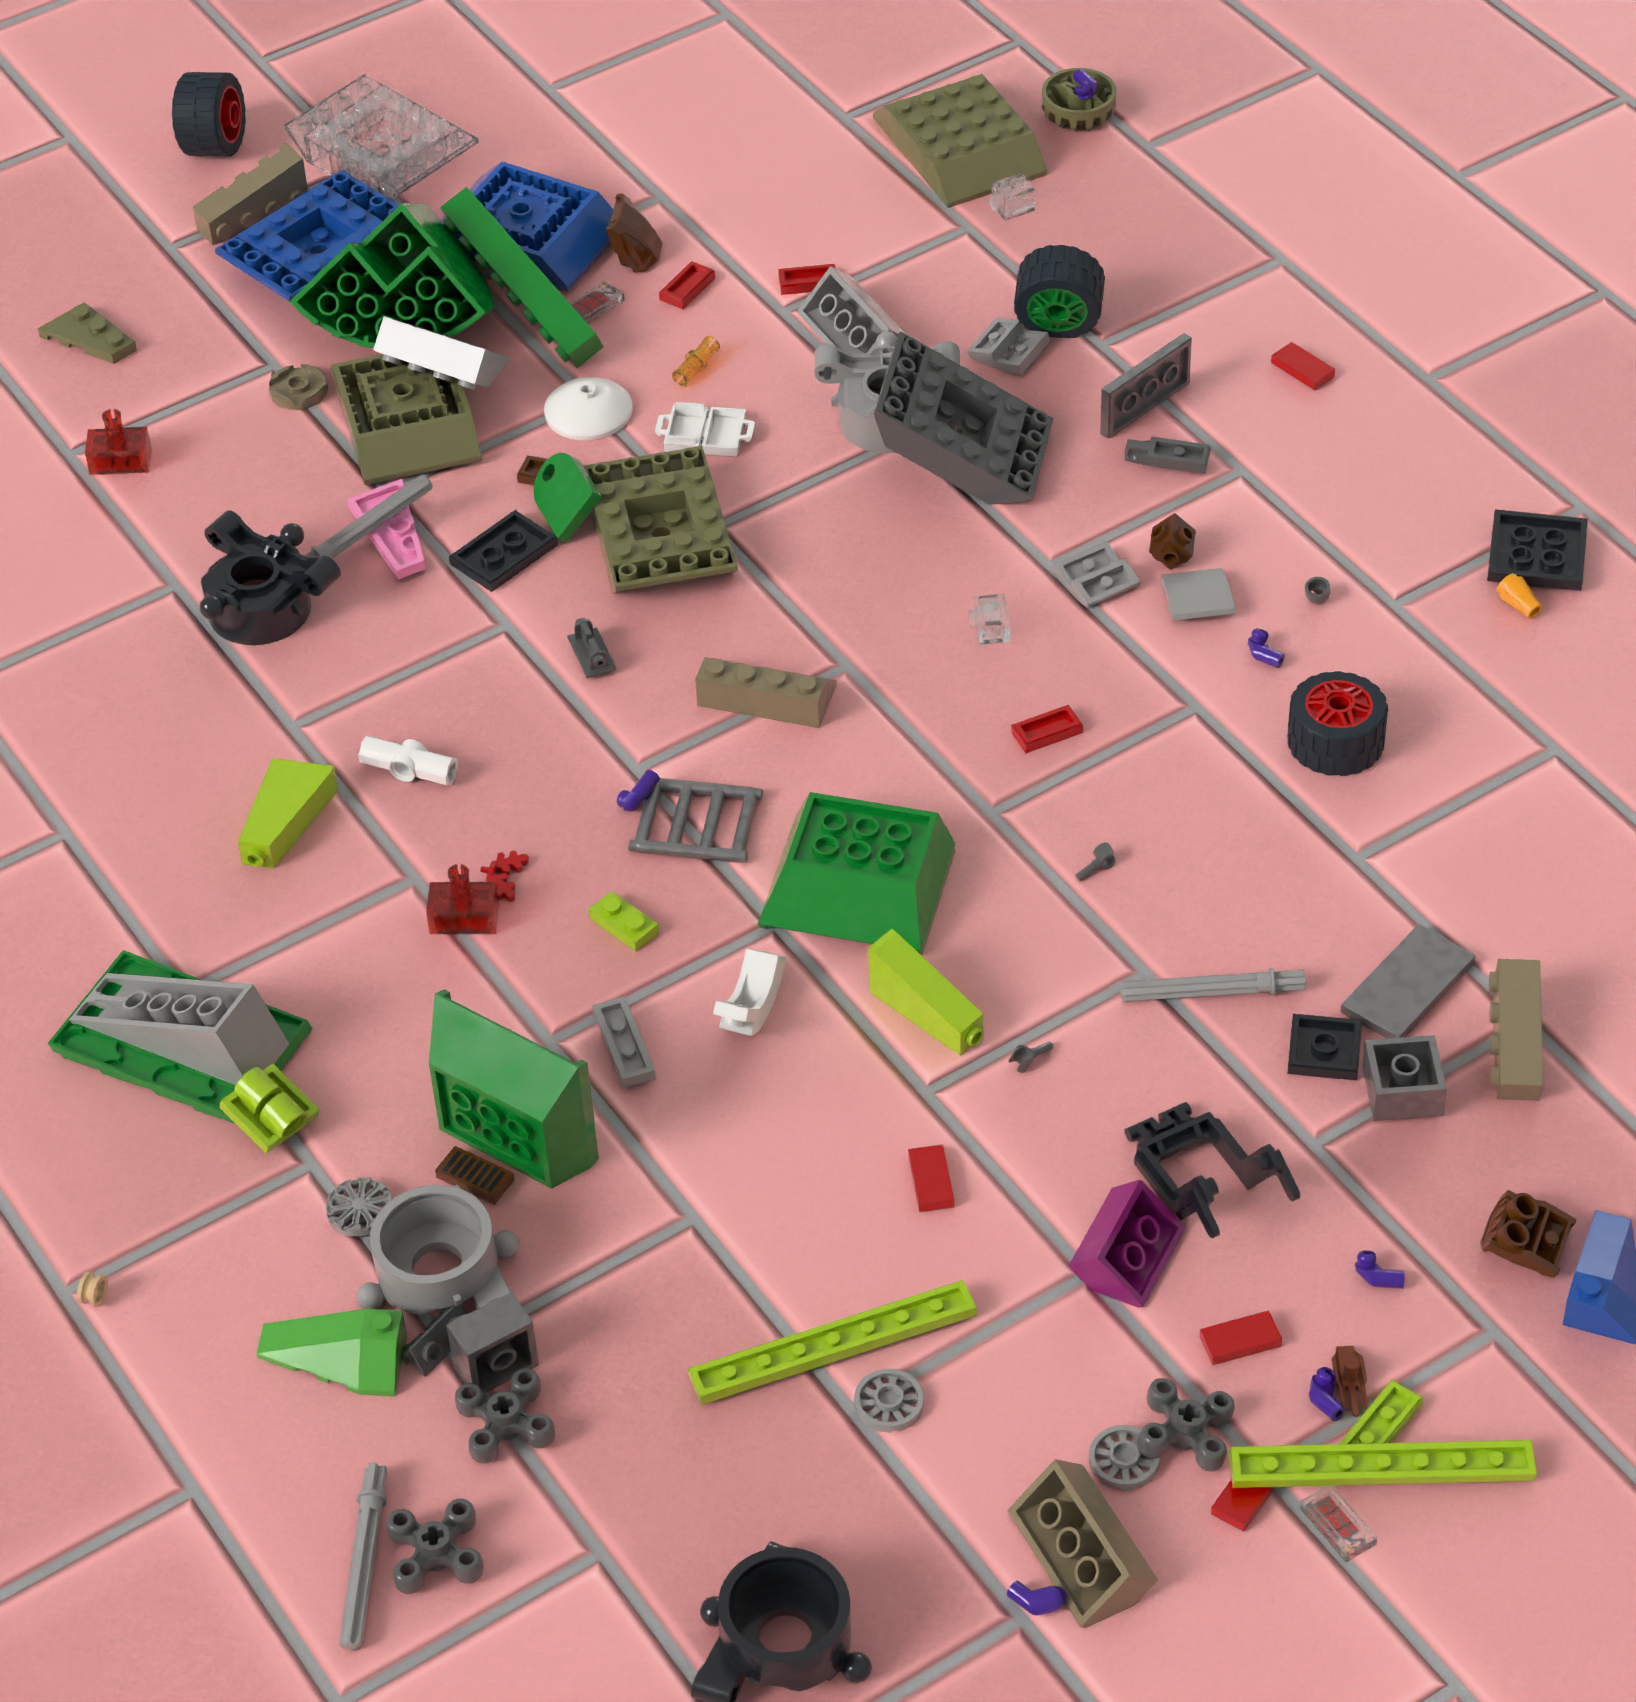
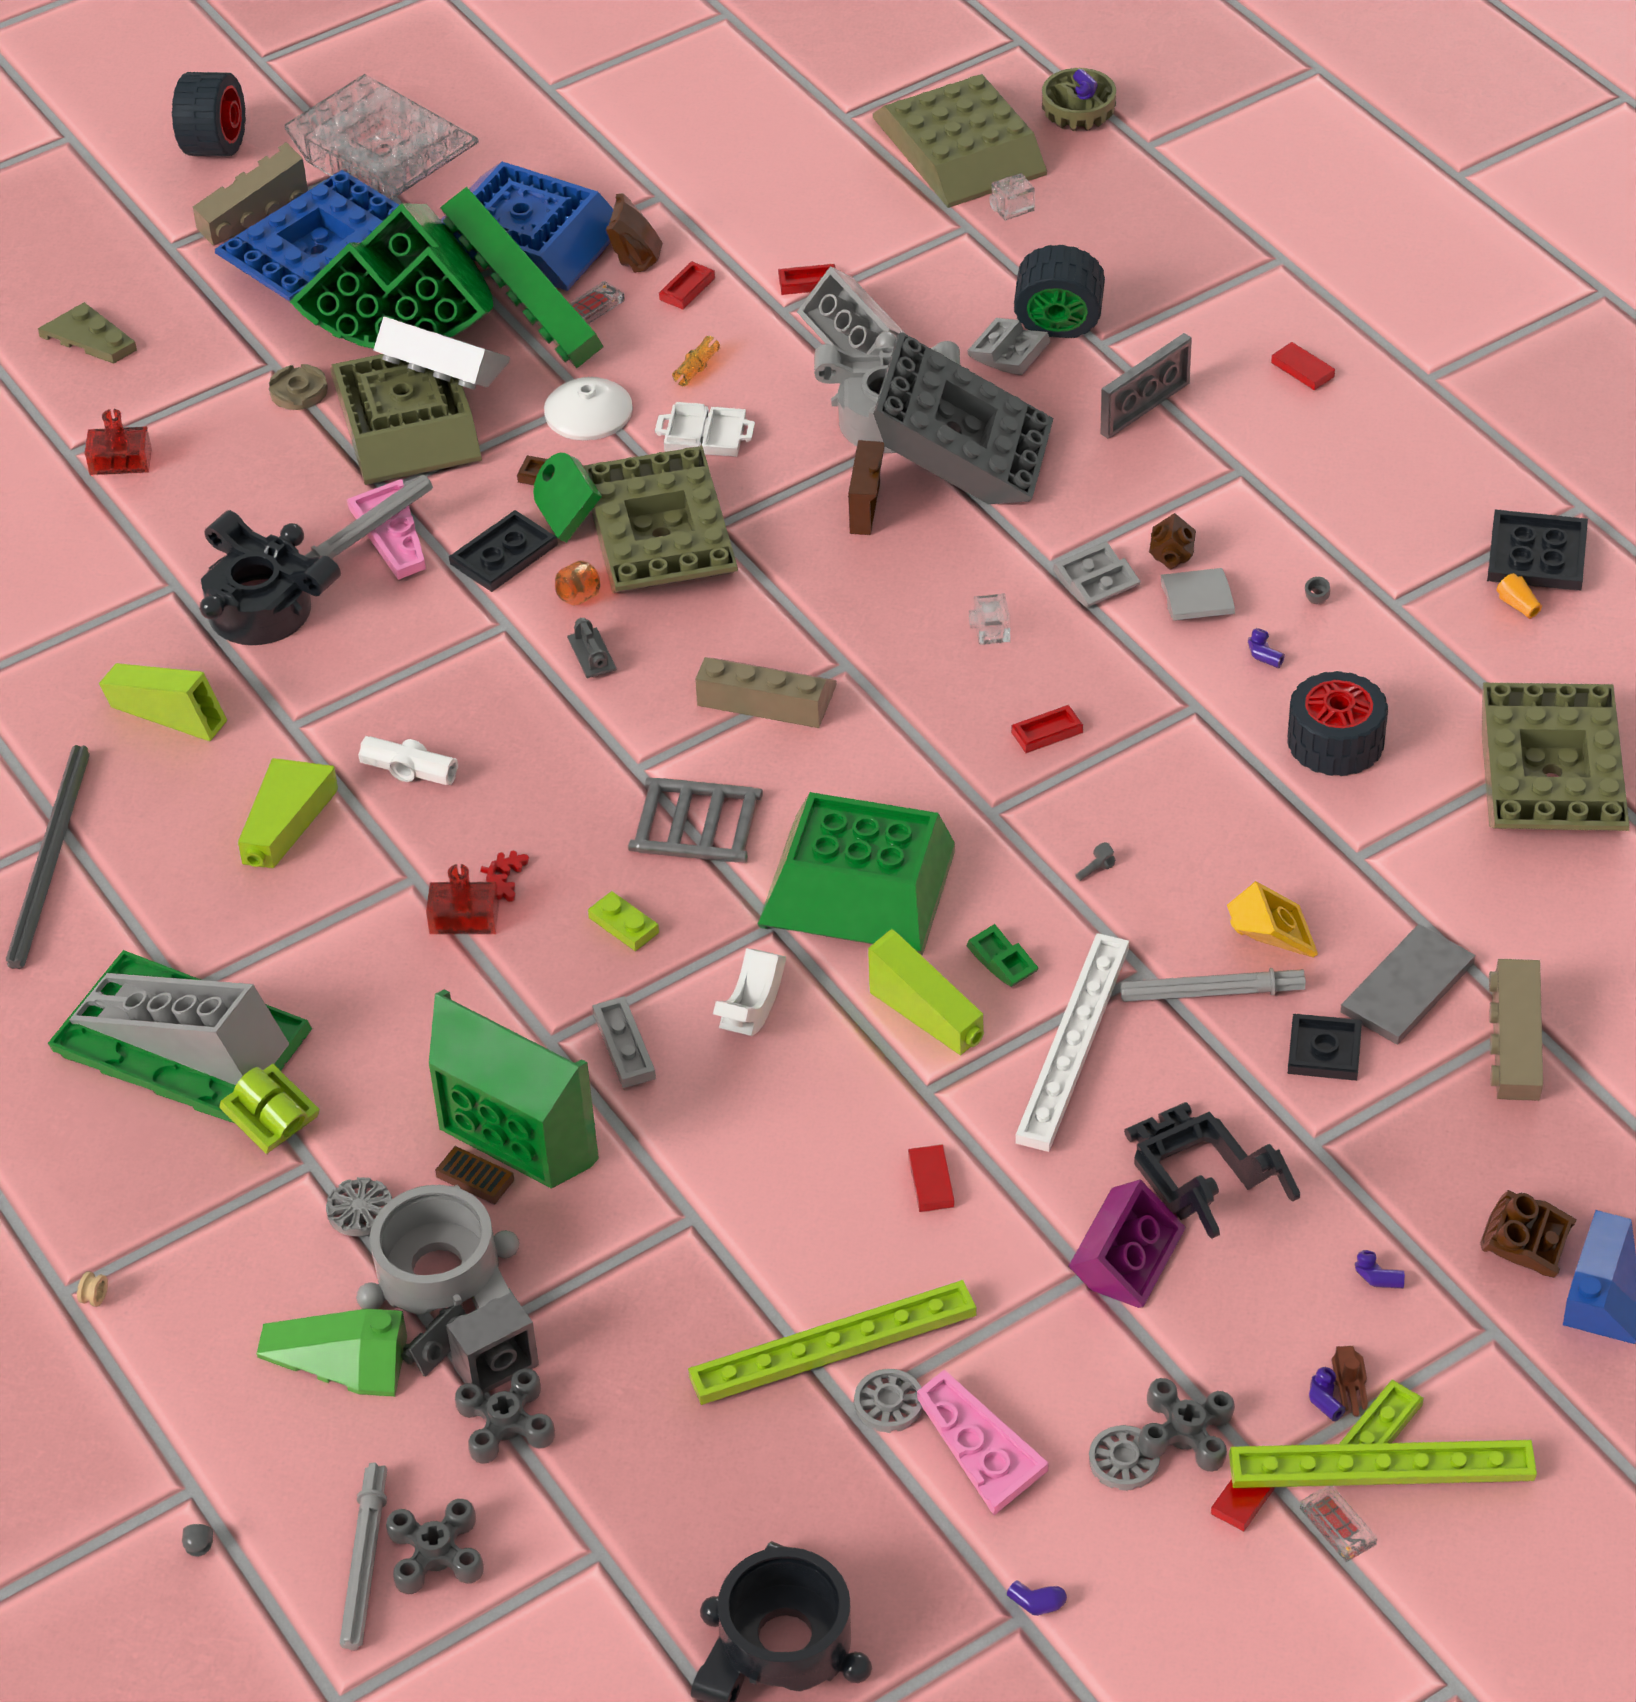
(47, 857): none -> dark grey axle
(166, 697): none -> lime slope
(197, 1539): none -> dark grey hinge
(577, 583): none -> clear orange head
(631, 800): dark purple arm -> none
(864, 486): none -> reddish brown container
(985, 1447): none -> bright pink wing
(1000, 957): none -> green slope
(1025, 1055): dark grey hand -> none
(1072, 1043): none -> white plate
(1081, 1543): dark tan slope -> none
(1169, 454): dark grey hinge -> none
(1240, 1337): red tile -> none
(1271, 920): none -> yellow slope
(1404, 1078): flat silver brick -> none
(1559, 732): none -> olive slope

